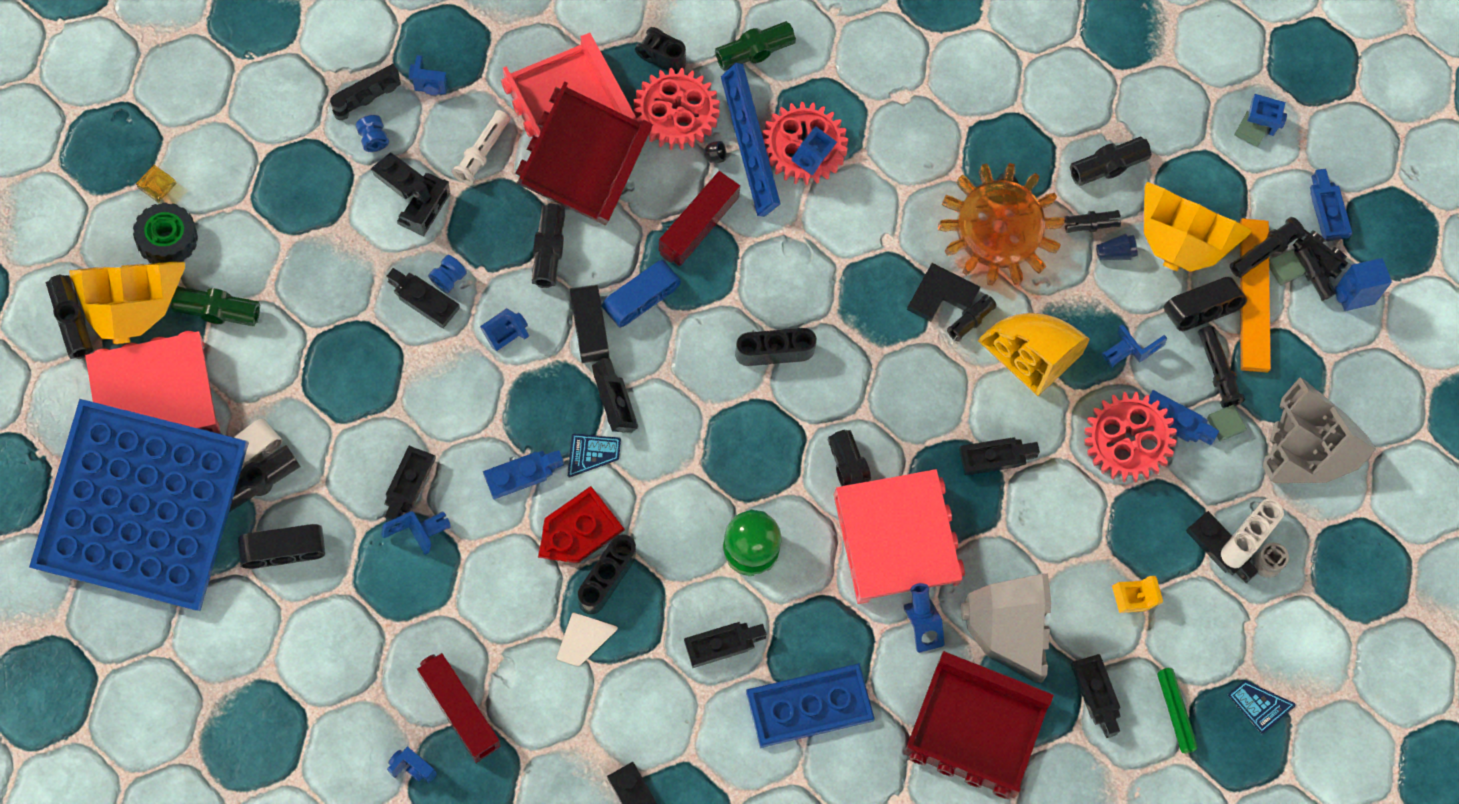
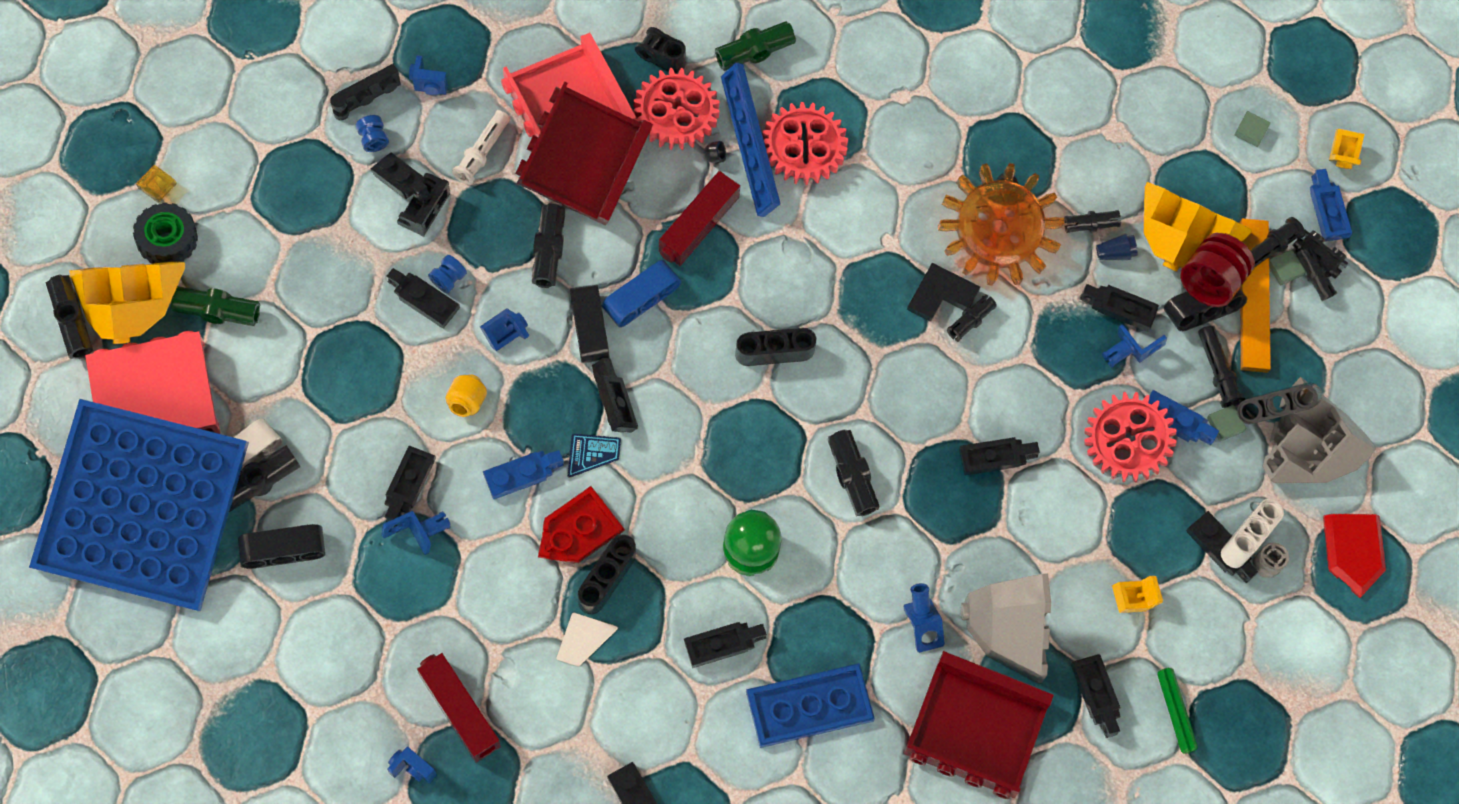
(466, 395): none -> yellow head
(813, 150): blue bracket -> none
(898, 534): coral panel -> none
(1035, 347): yellow brick -> none
(1110, 161): black piece -> none
(1121, 305): none -> black hinge
(1217, 269): none -> dark red wheel
(1260, 705): dark blue sticker -> none
(1267, 112): blue bracket -> none
(1268, 411): none -> black beam
(1346, 148): none -> yellow bracket
(1355, 549): none -> red tile
(1363, 284): blue brick -> none

